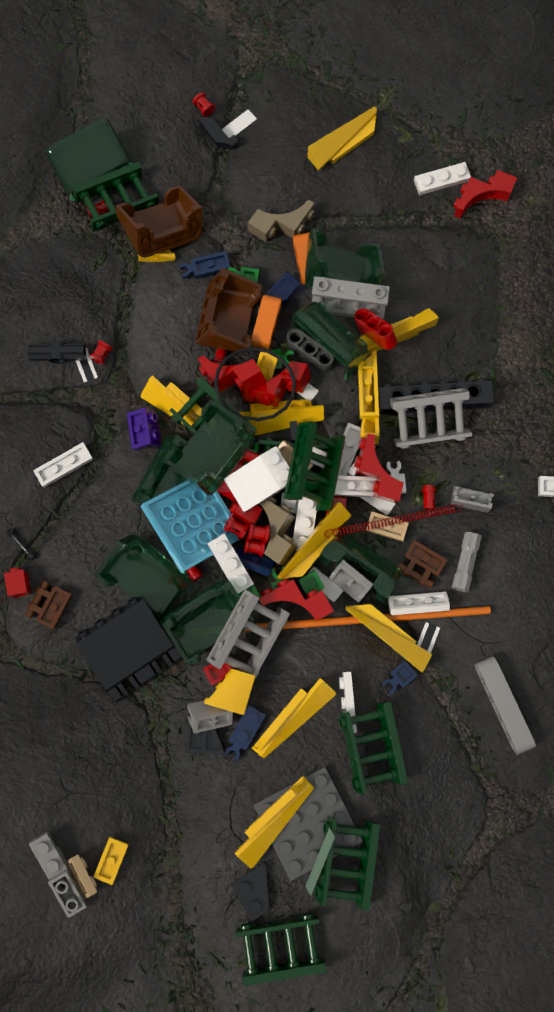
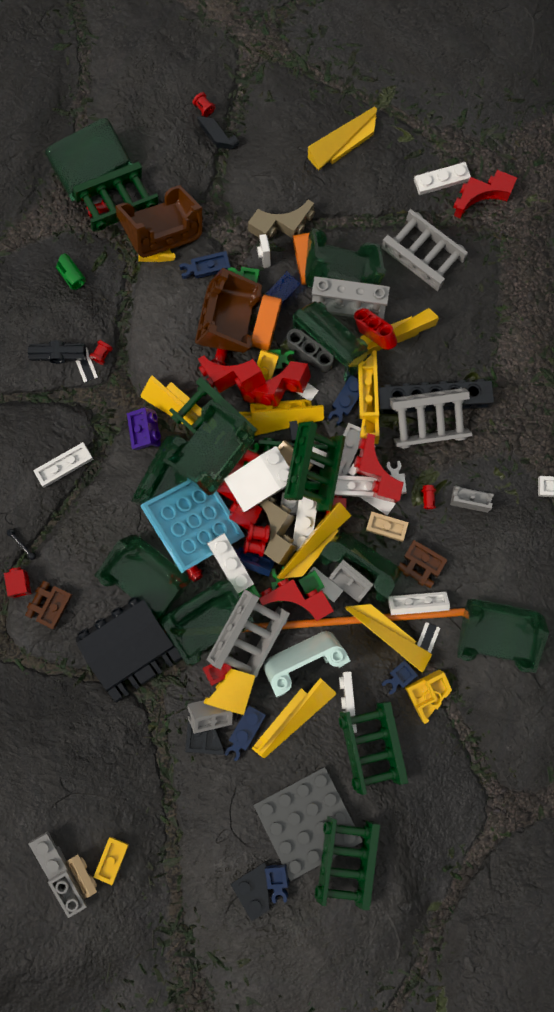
(70, 272): none -> green arm
(236, 527): red bush -> none
(239, 124): white sticker -> none
(259, 350): black piece -> none
(264, 251): none -> white plate
(271, 822): yellow wedge -> none
(277, 879): none -> dark blue plate
(294, 967): dark green fence -> none
(317, 646): none -> light aqua windscreen
(319, 863): sand green sticker -> none
(346, 399): none -> dark blue plate
(395, 520): red piece -> none
(413, 263): none -> light grey fence
(428, 693): none -> yellow slope
(463, 575): light grey axle -> none
(503, 633): none -> clear green windscreen
(505, 705): light grey beam -> none

